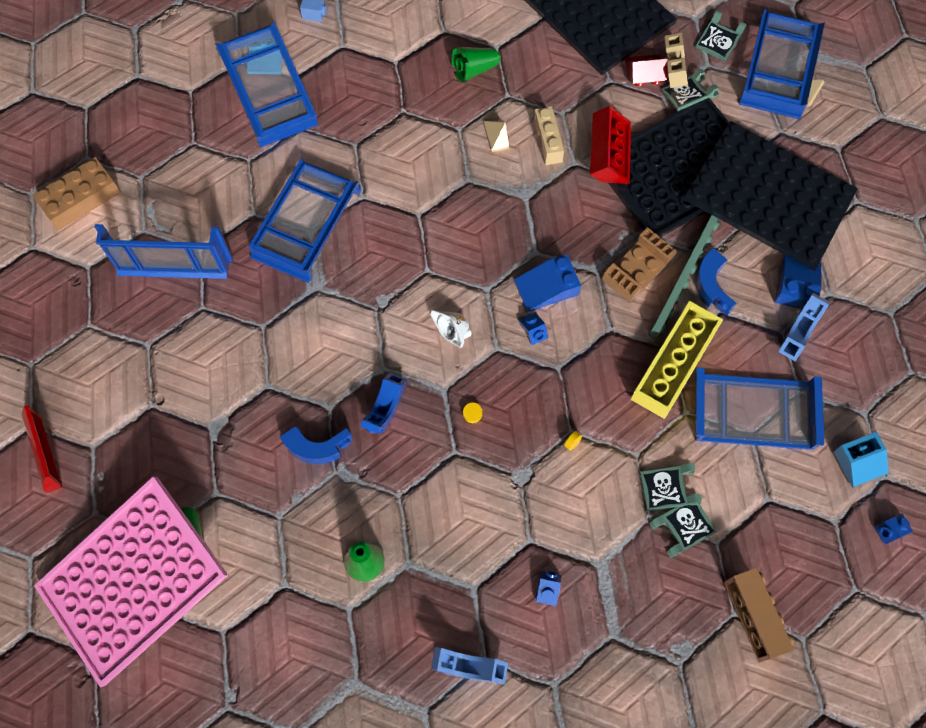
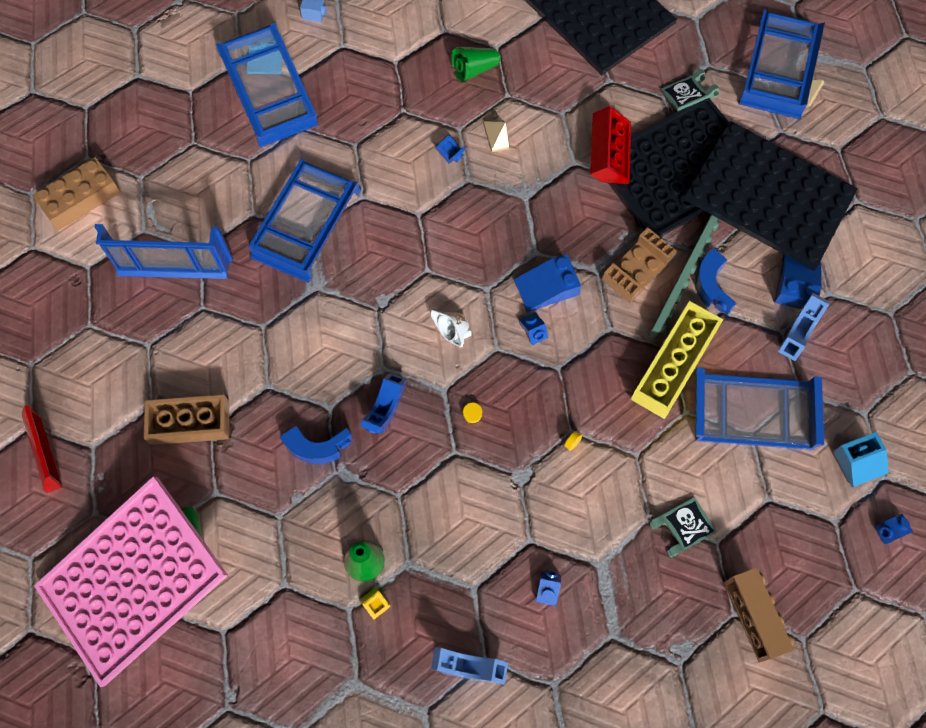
(186, 419): none -> medium nougat brick
(374, 603): none -> yellow slope
(450, 150): none -> blue bracket
(547, 128): tan arch -> none
(646, 69): slope -> none
(666, 487): flag -> none
(676, 60): tan arch -> none
(718, 39): flag -> none

